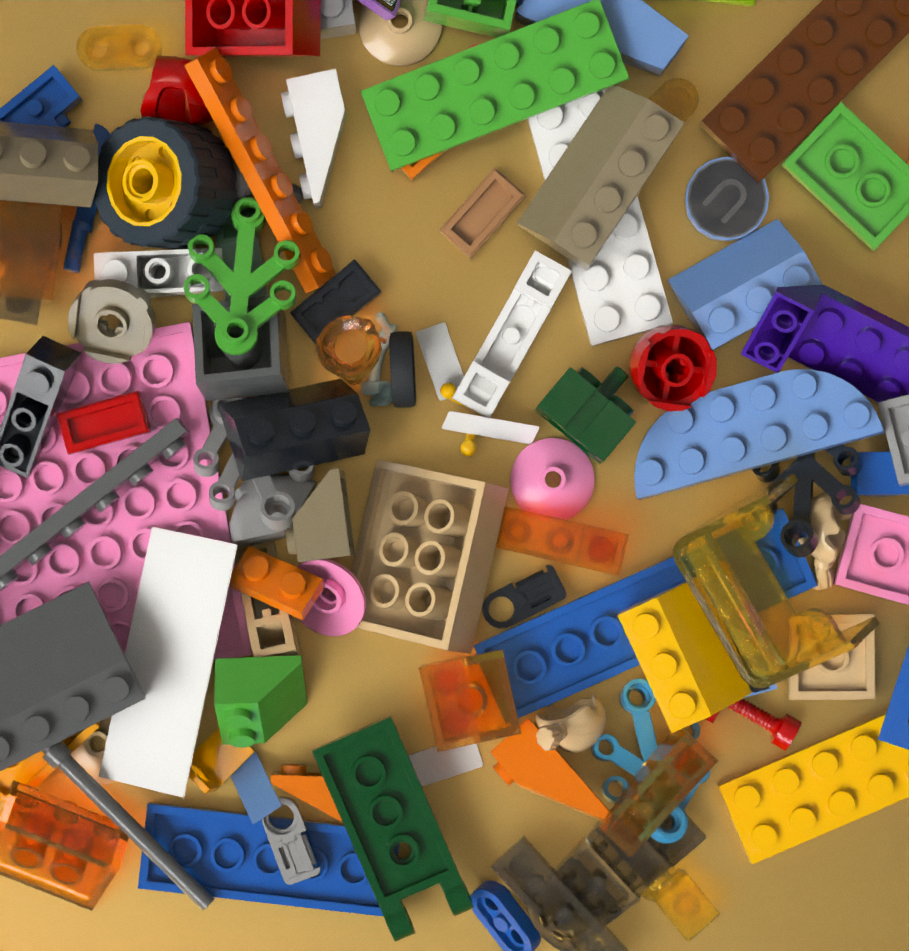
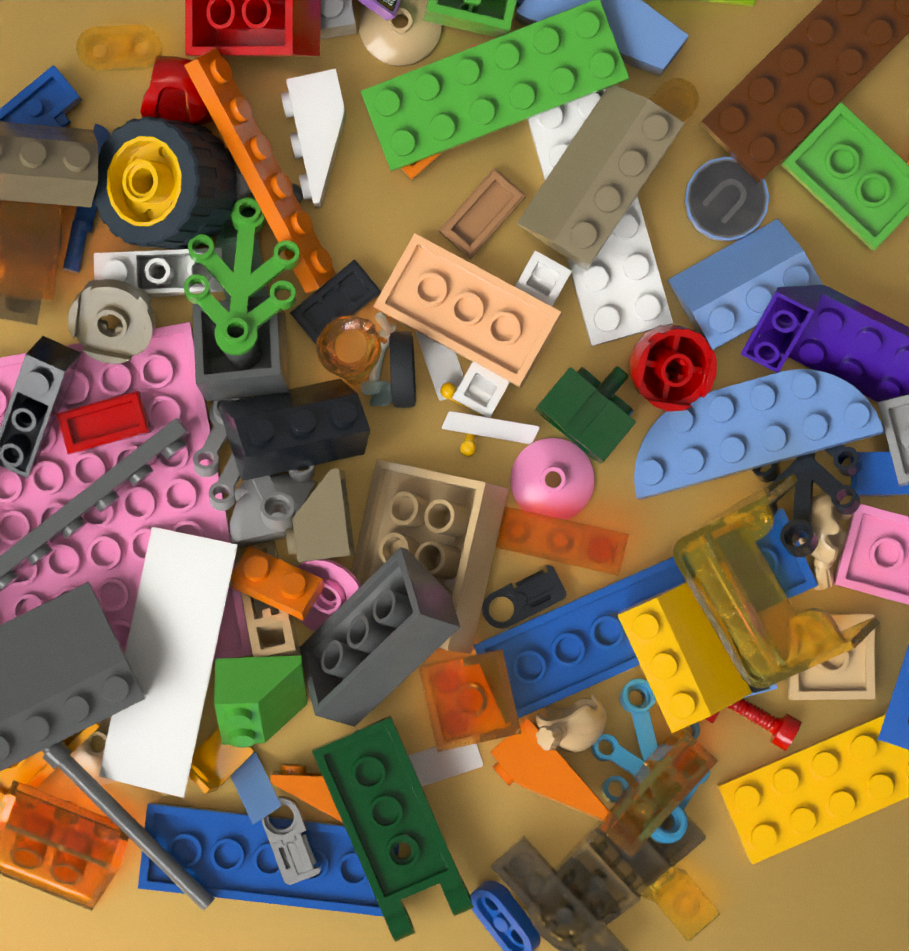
(376, 639): none -> dark grey slope
(468, 310): none -> light nougat plate

